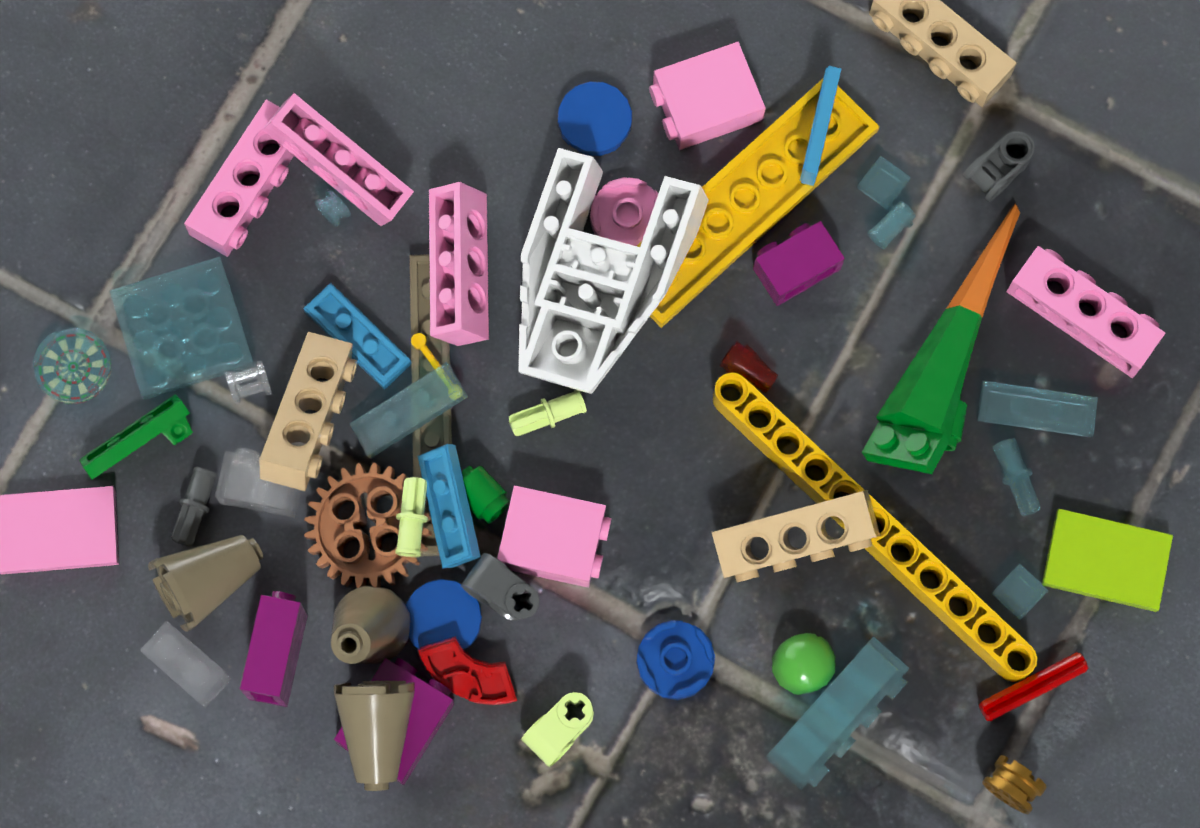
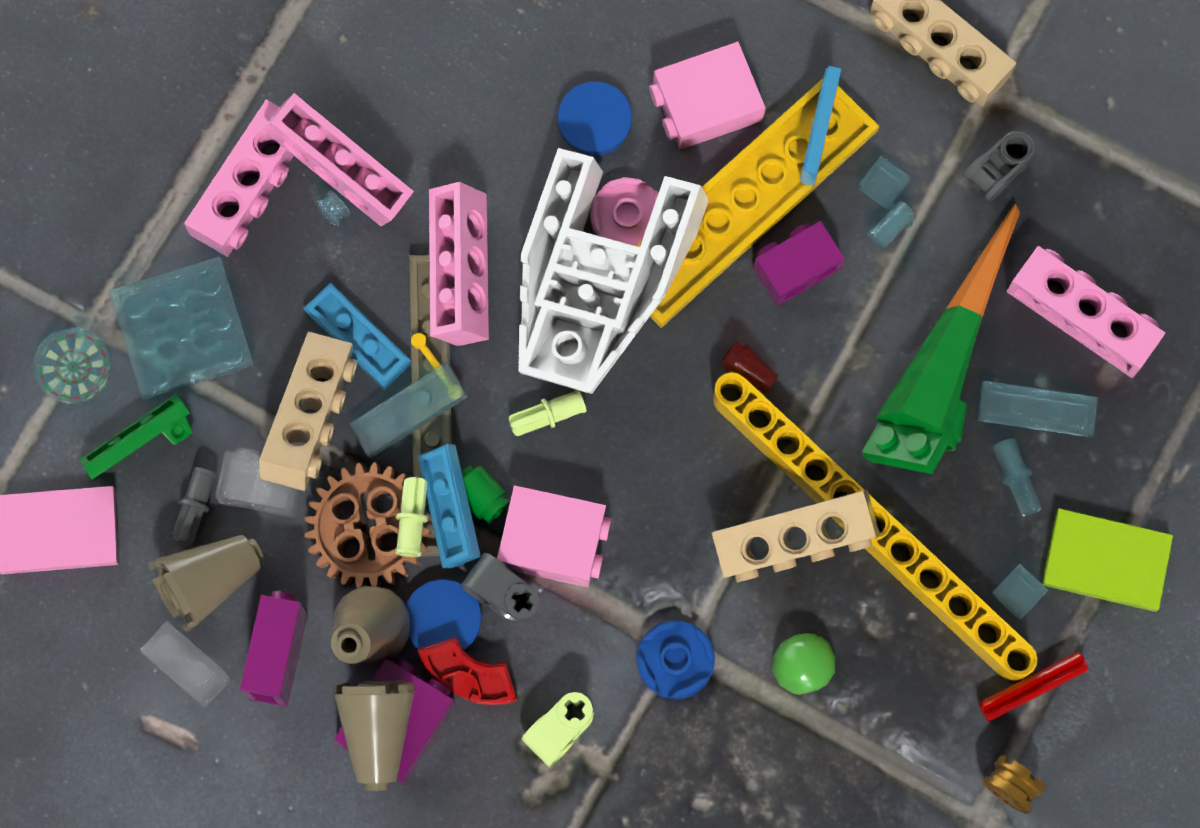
(239, 392): clear bush -> none
(837, 713): clear light blue brick -> none

